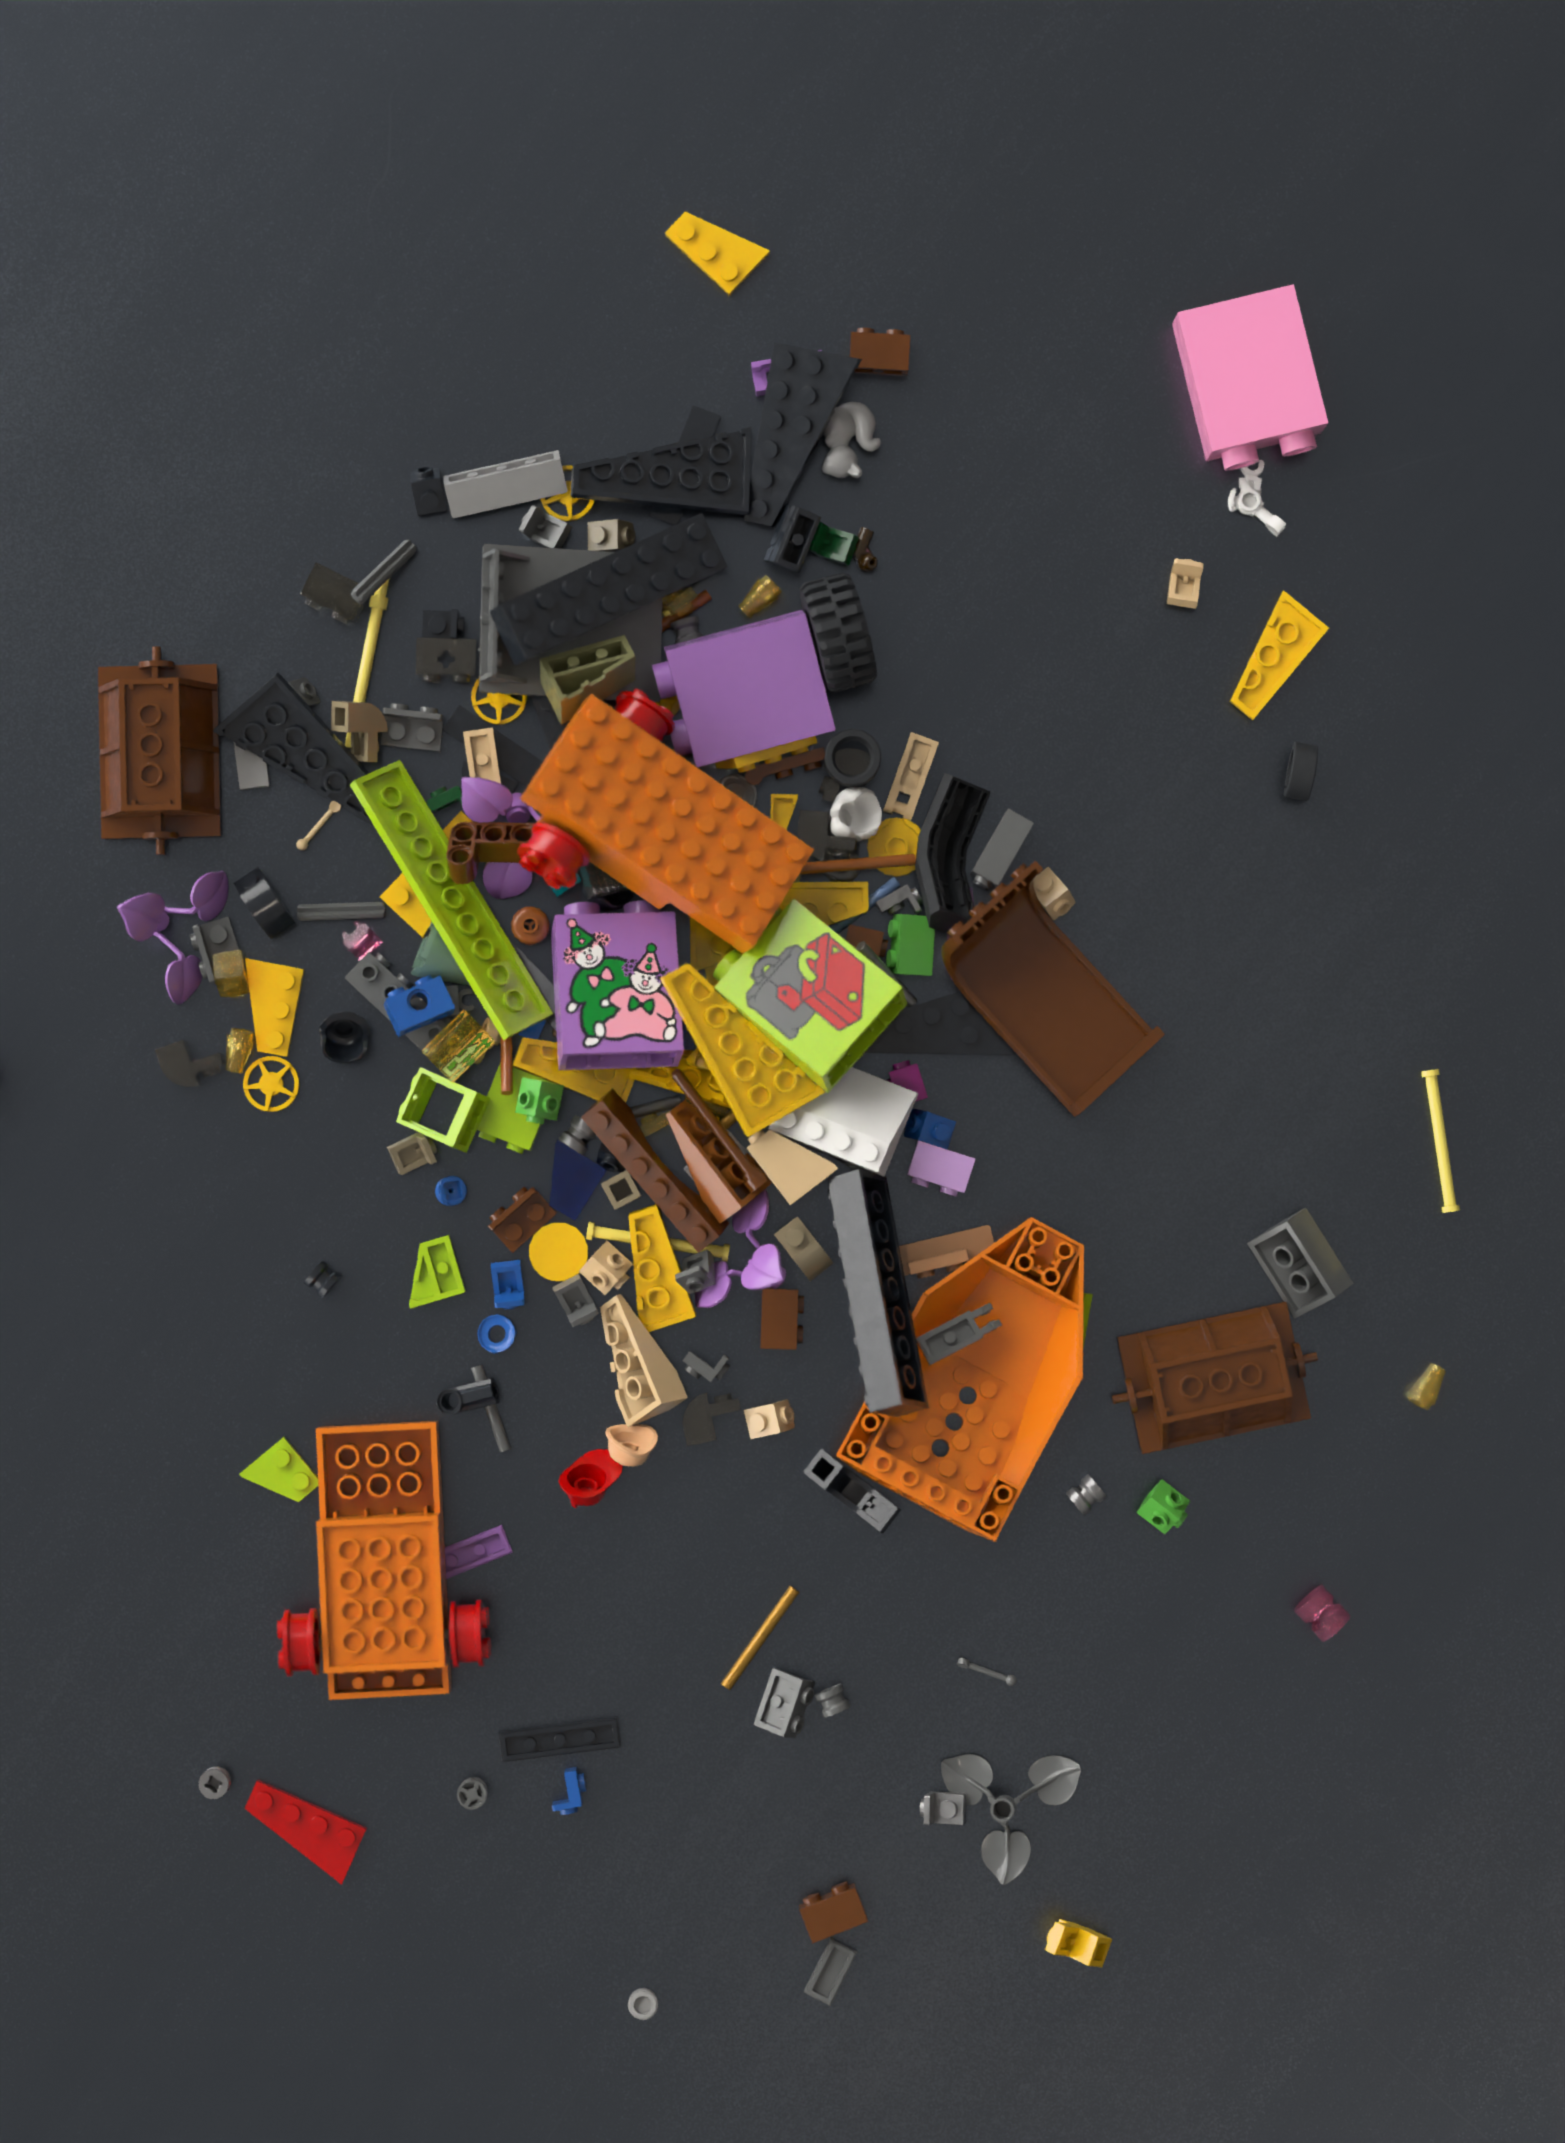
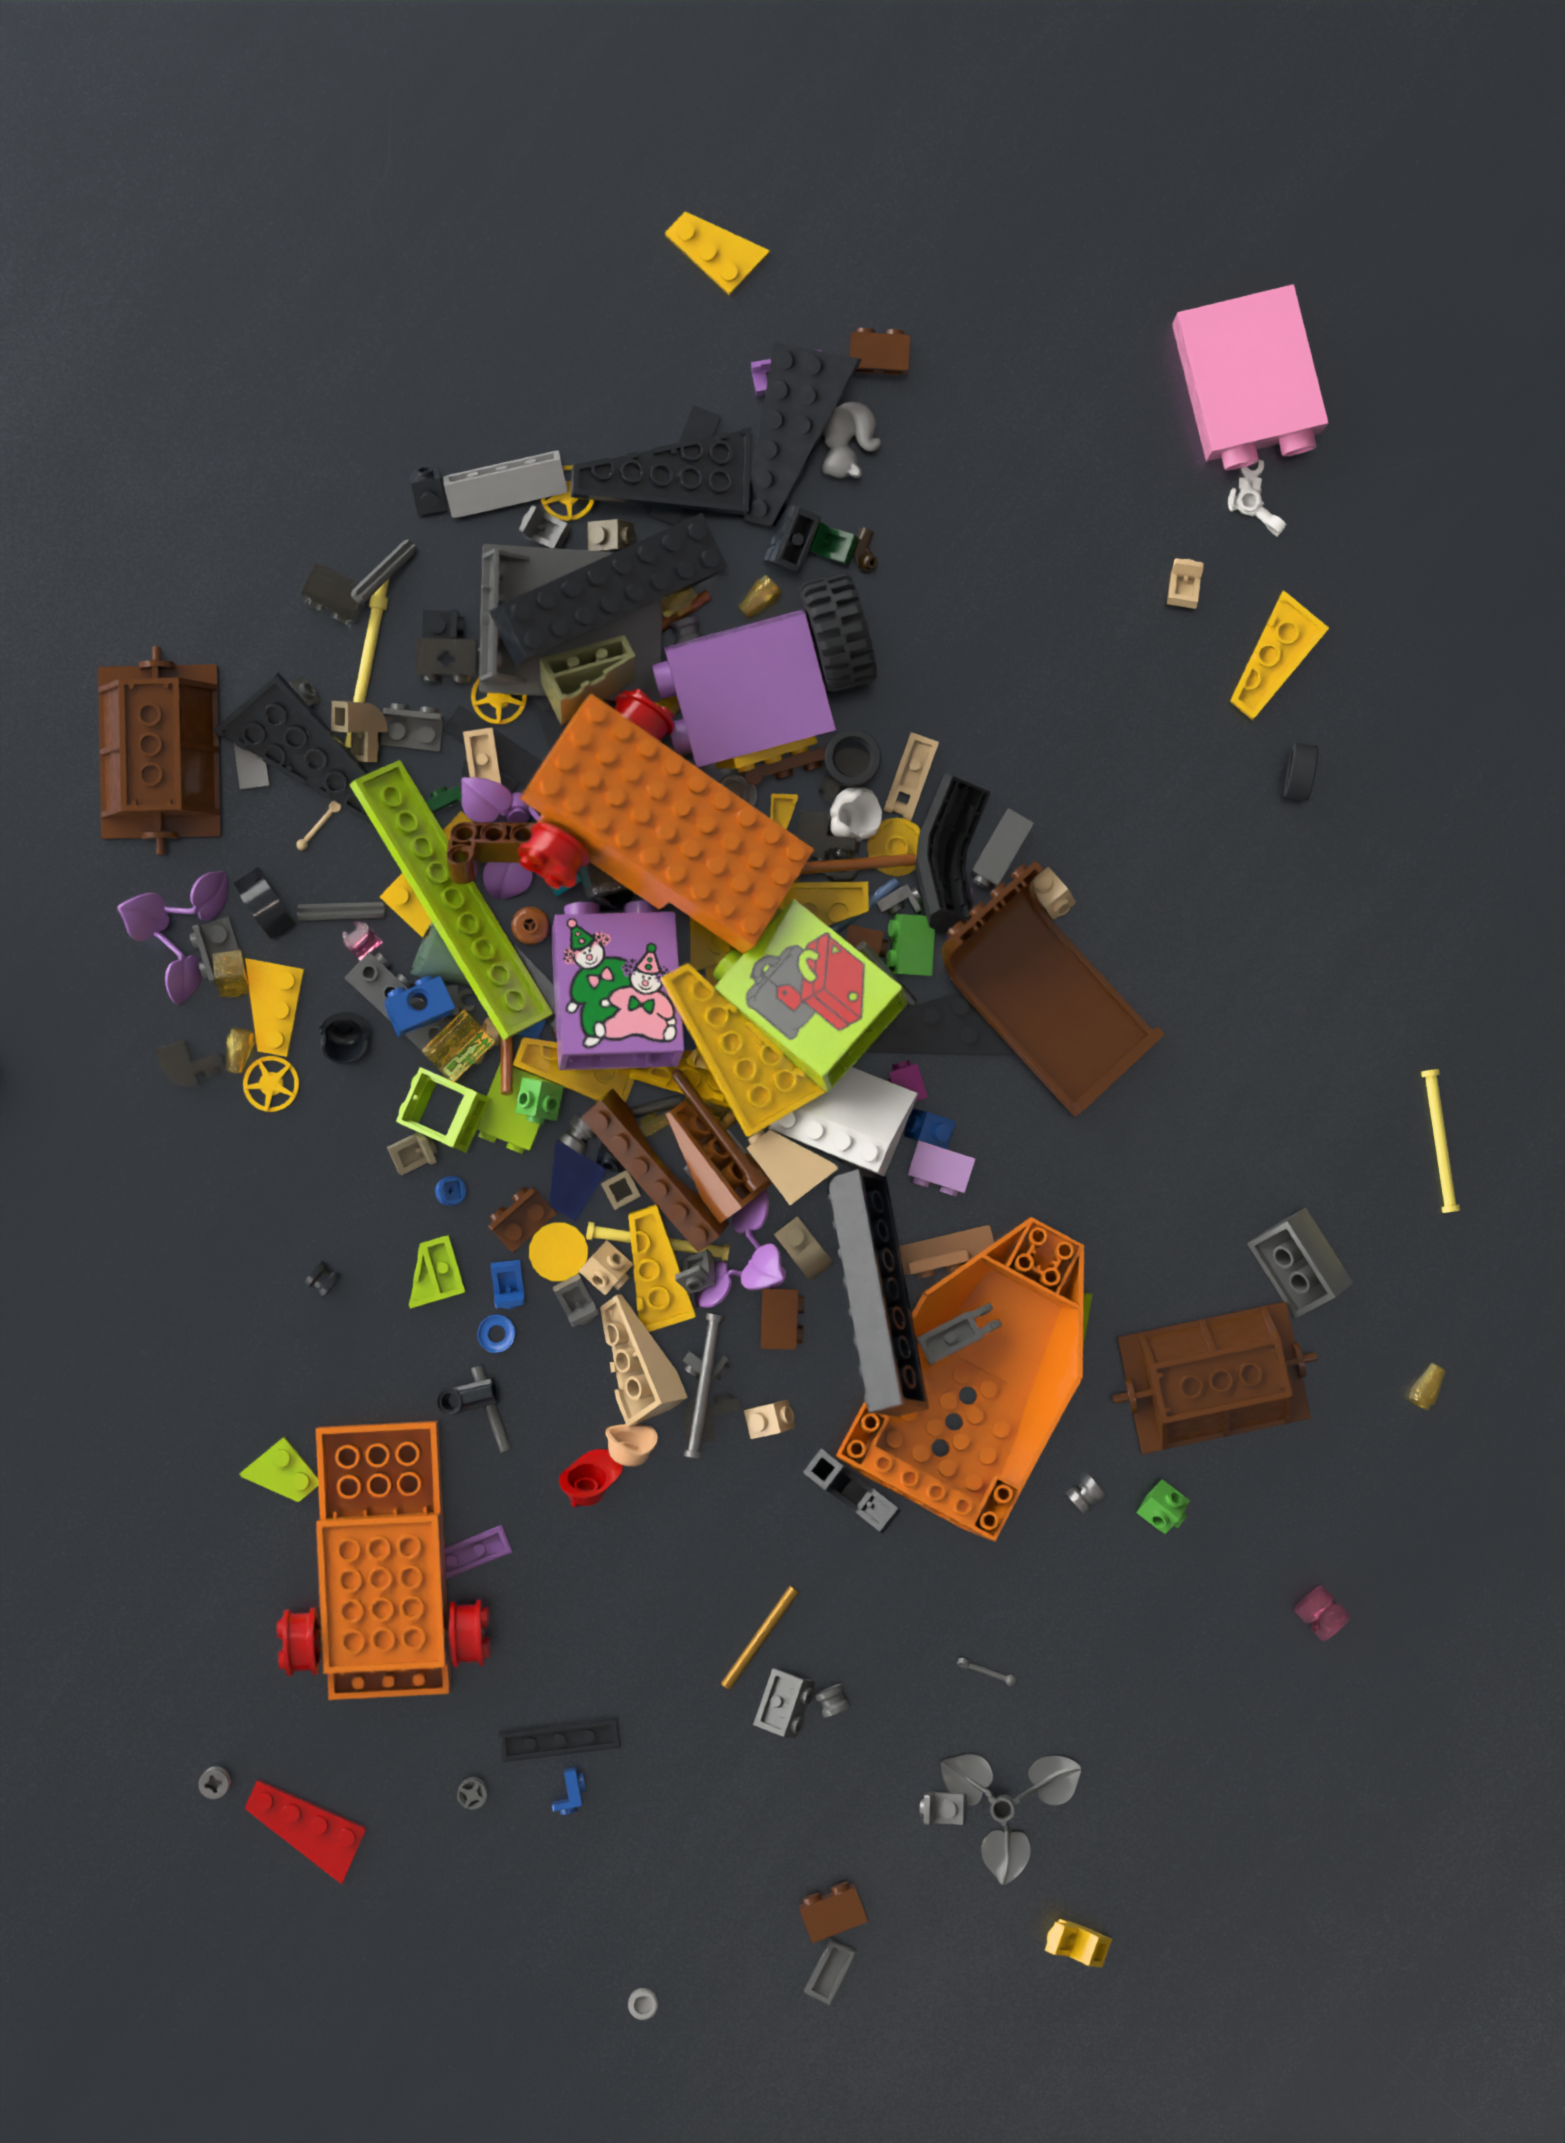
(704, 1386): none -> flat silver bar

